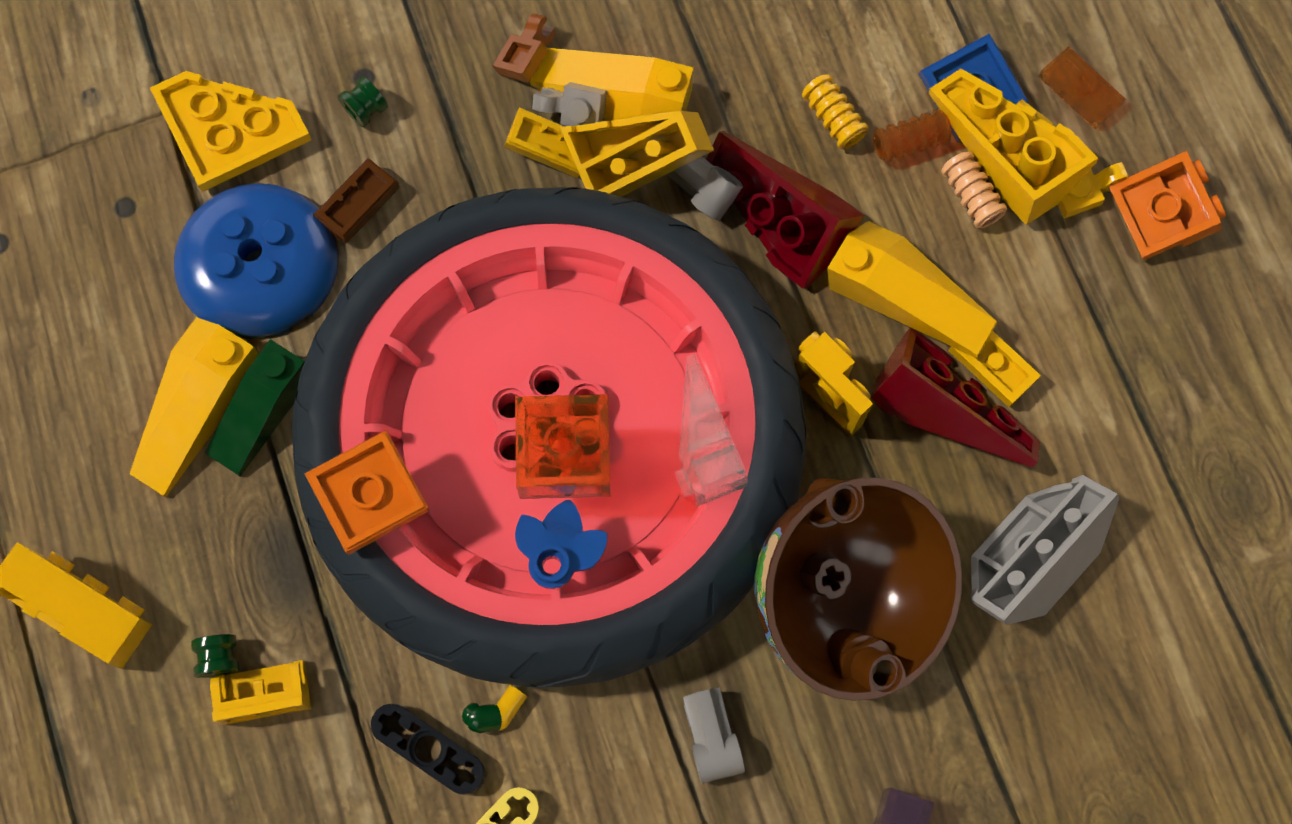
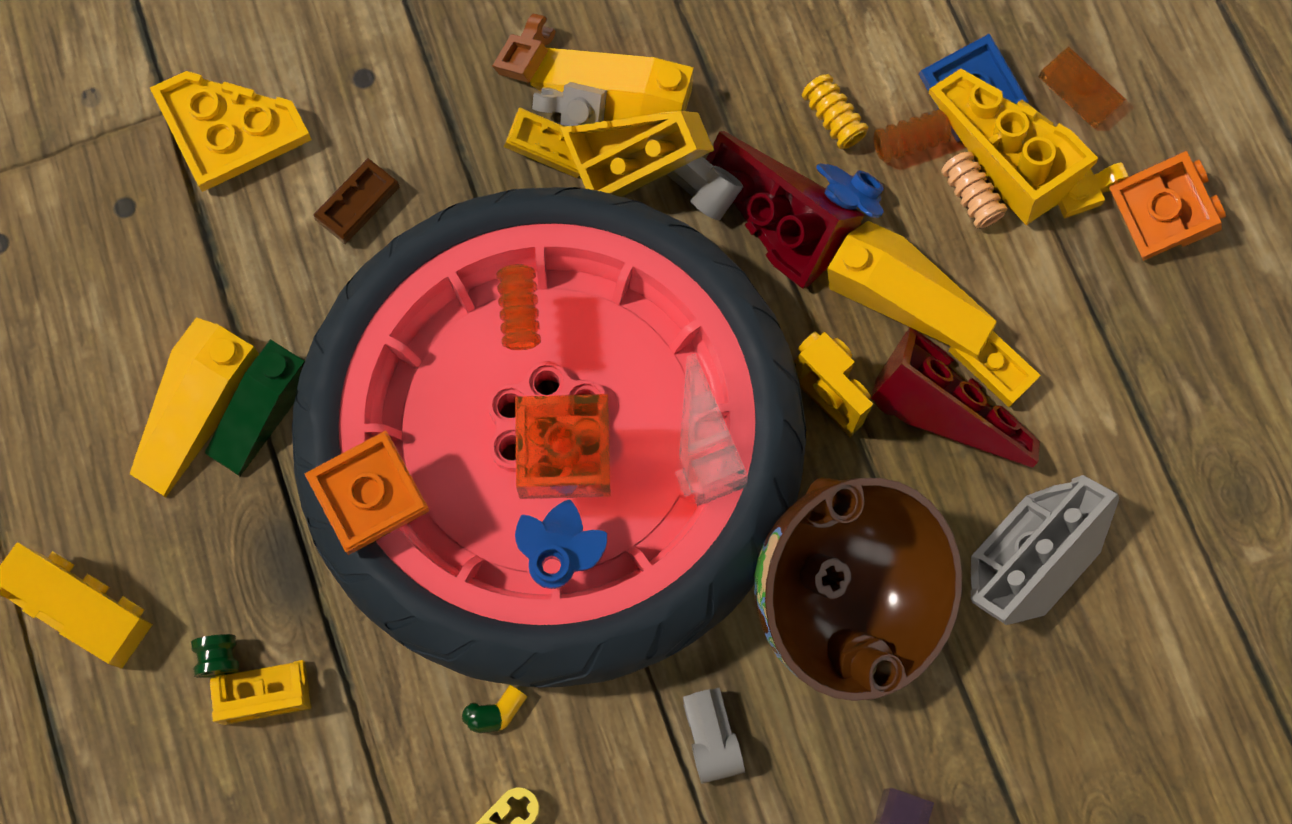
(263, 294): blue brick -> none
(362, 101): dark green wheel -> none
(394, 741): black beam -> none
(518, 307): none -> clear orange piece
(854, 191): none -> blue plate

